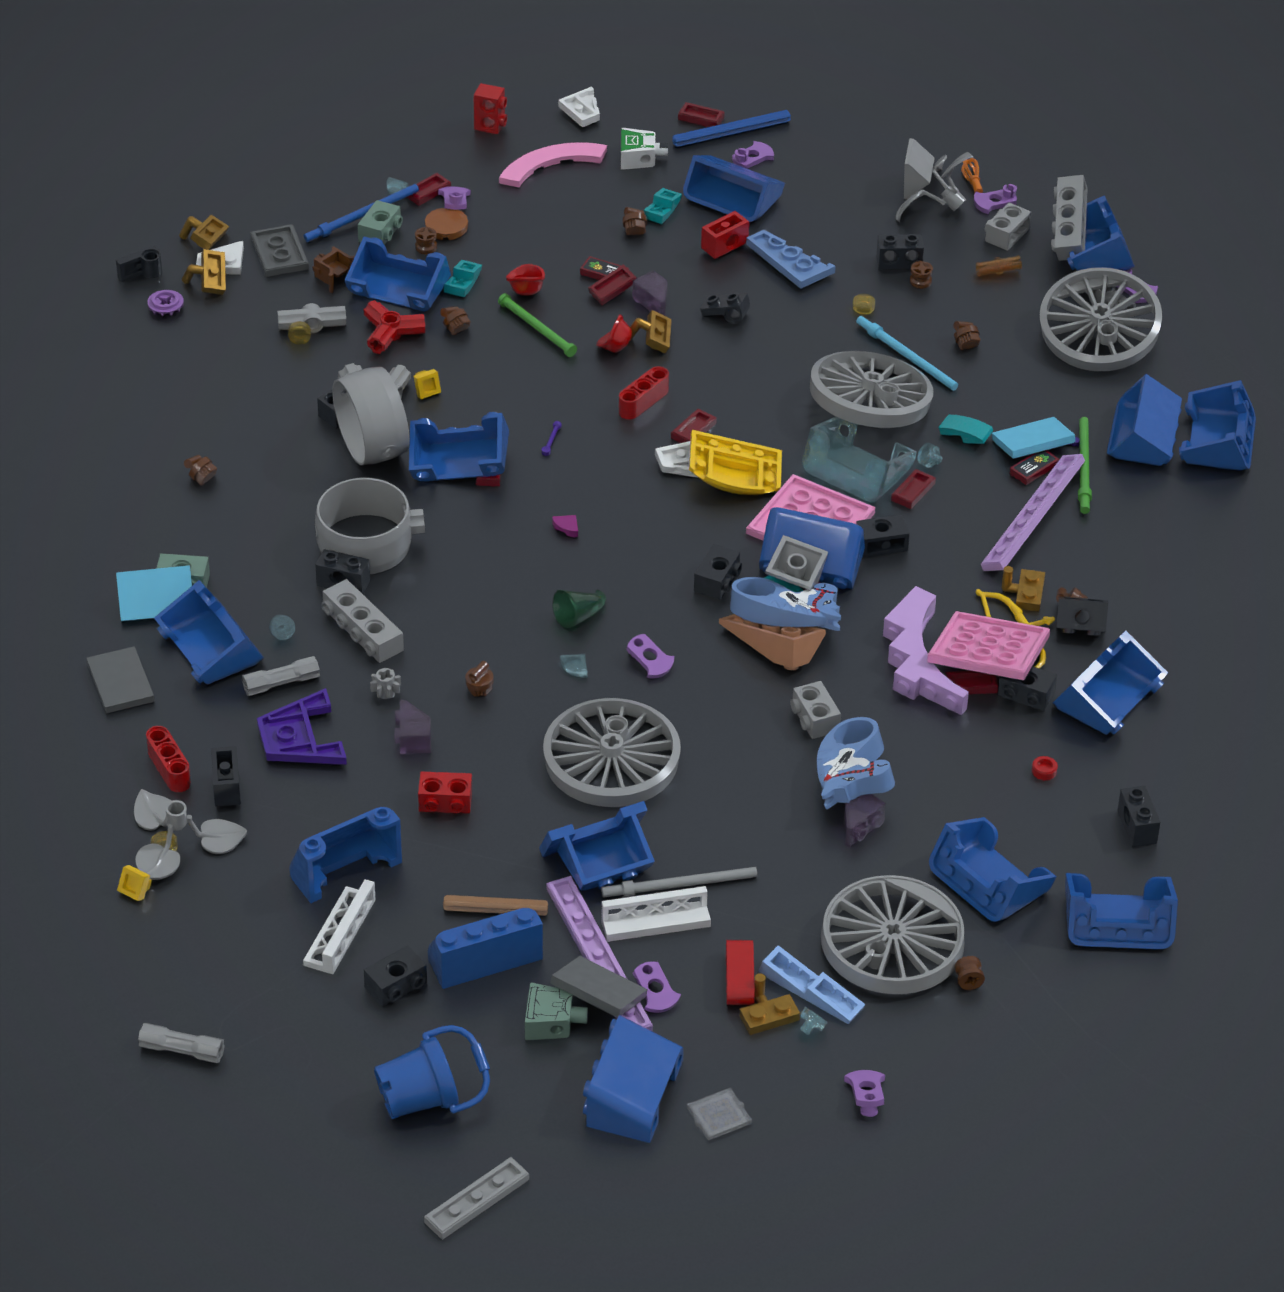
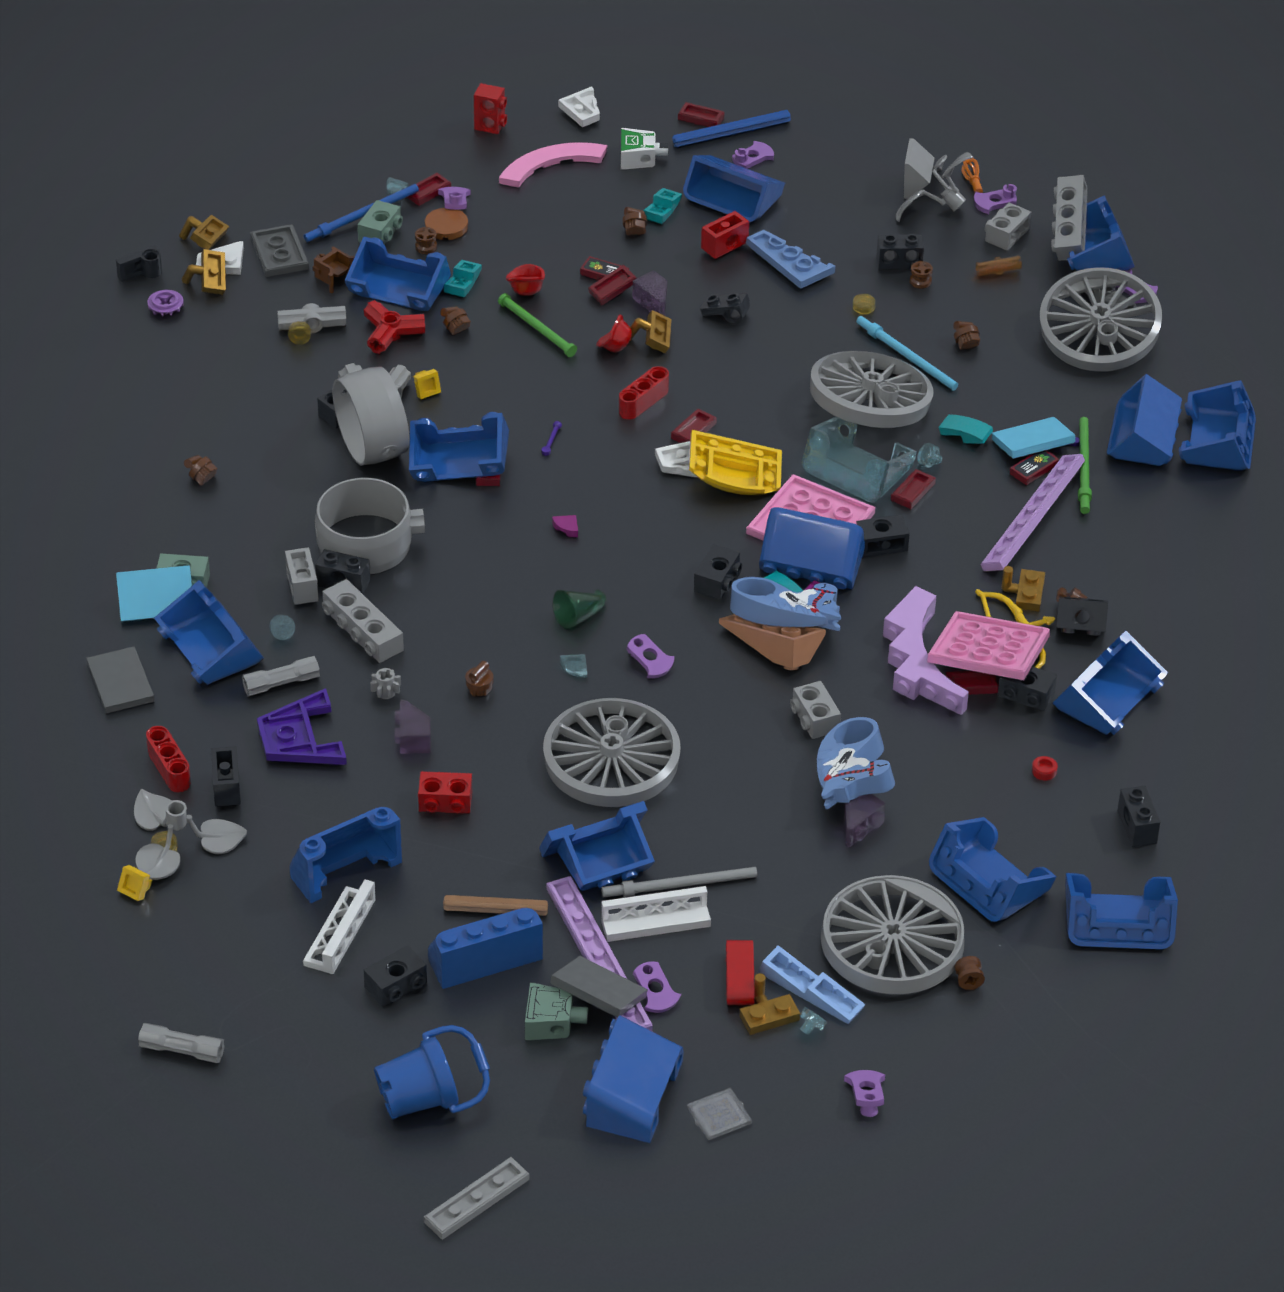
(301, 576): none -> light grey brick
(797, 563): light grey slope -> none

